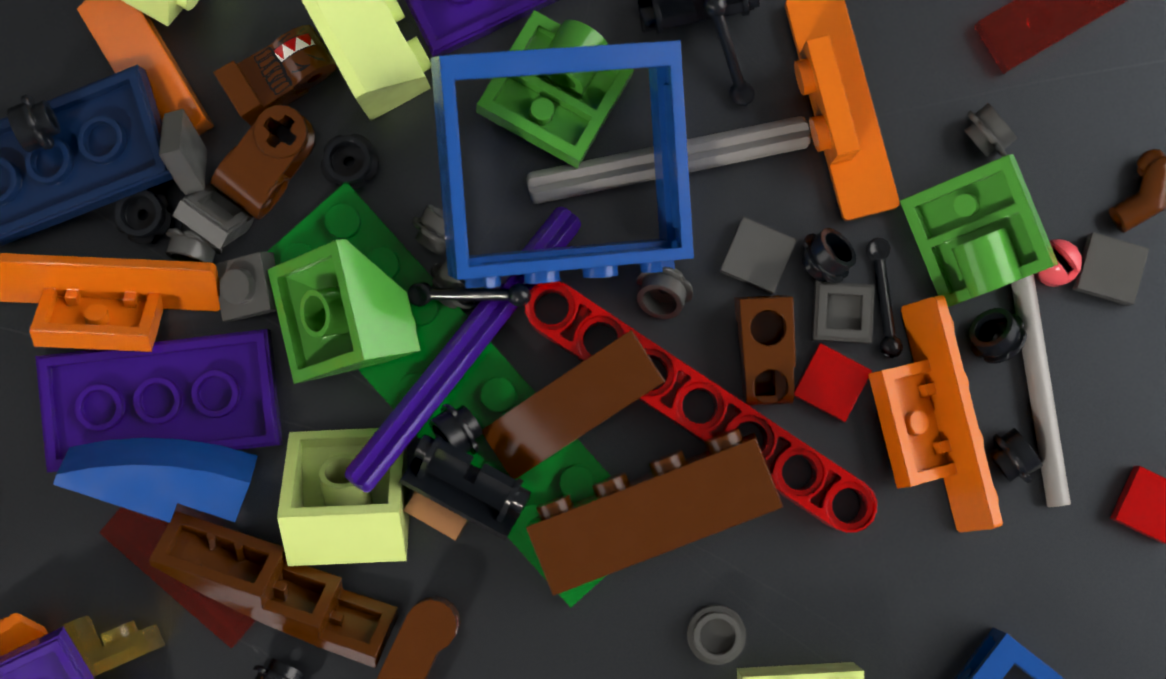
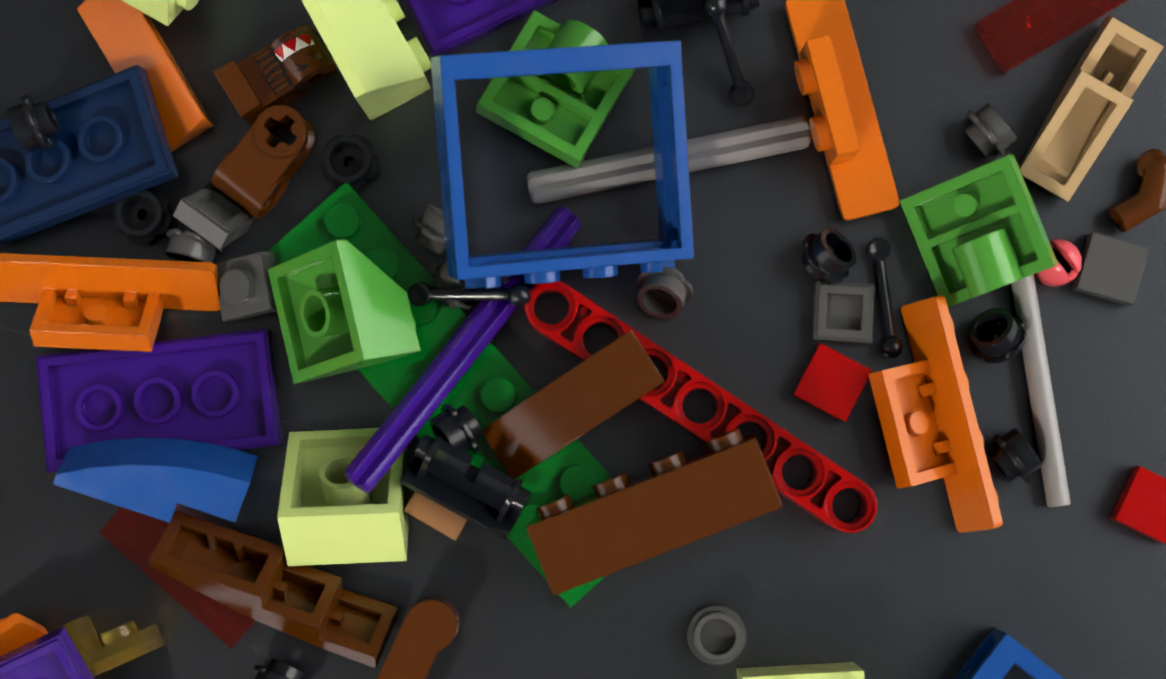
(183, 152): dark grey tile -> none
(758, 255): dark grey tile -> none
(766, 348): reddish brown leg -> none
(1089, 107): none -> tan slope

